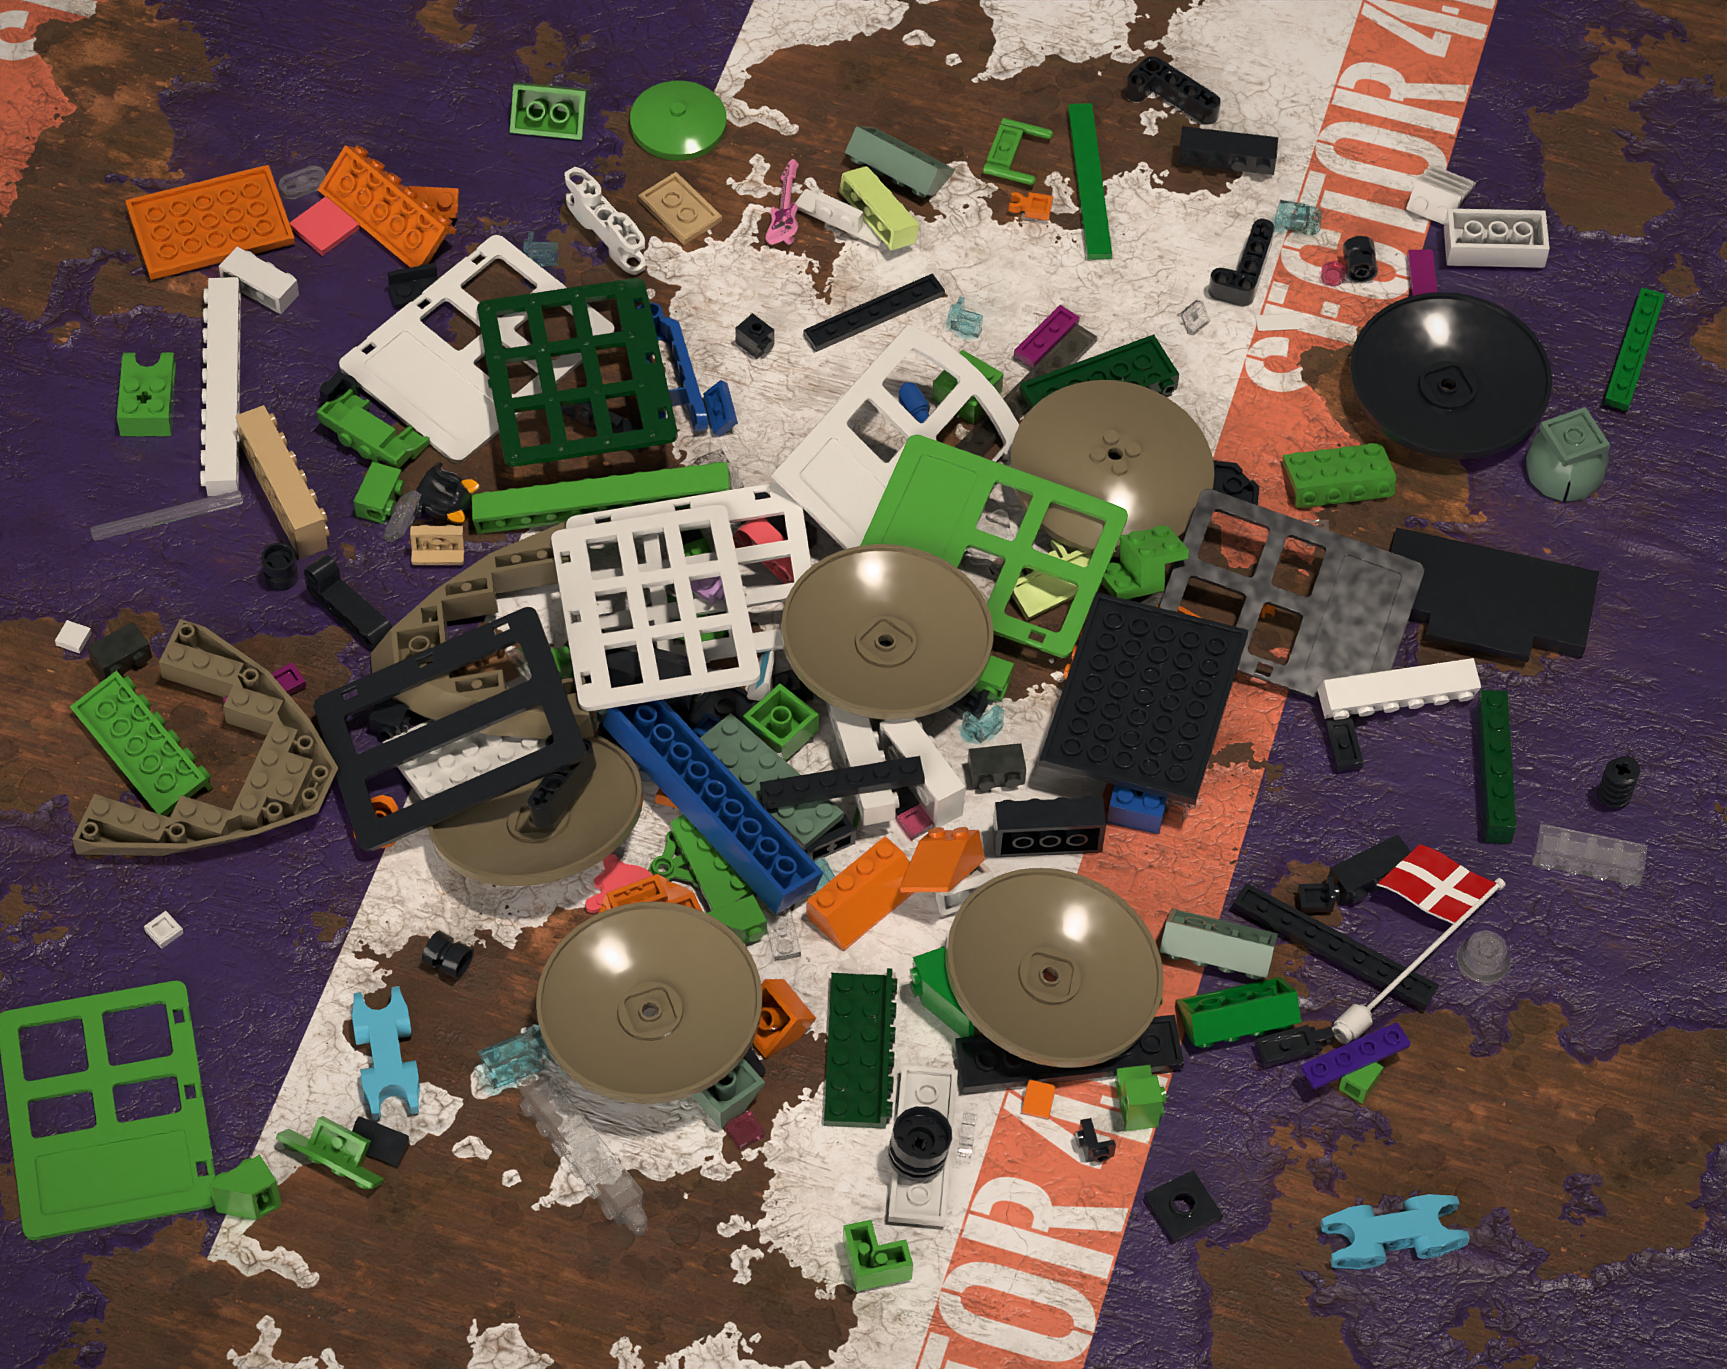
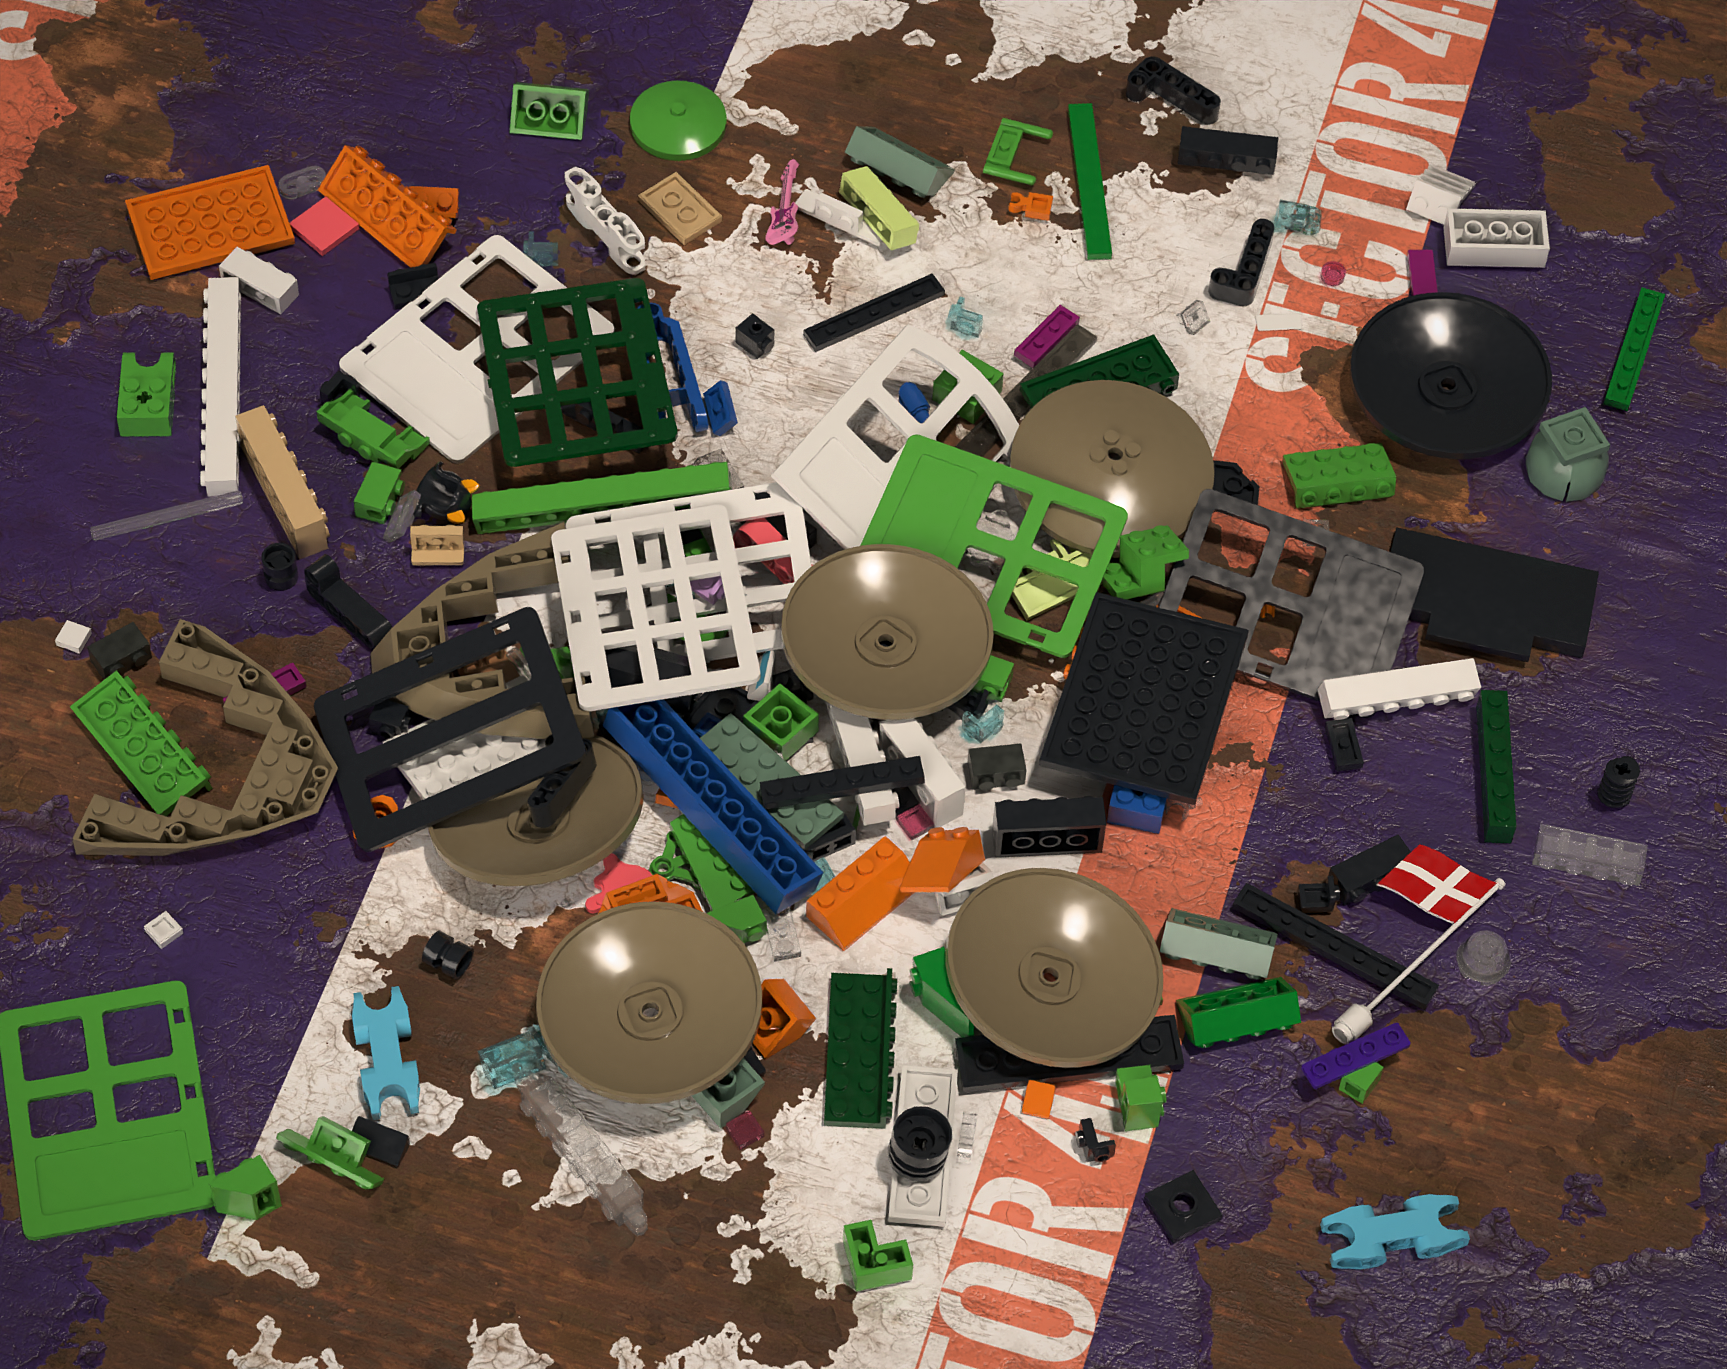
(1292, 1044): black hinge -> none
(1360, 259): black wheel -> none

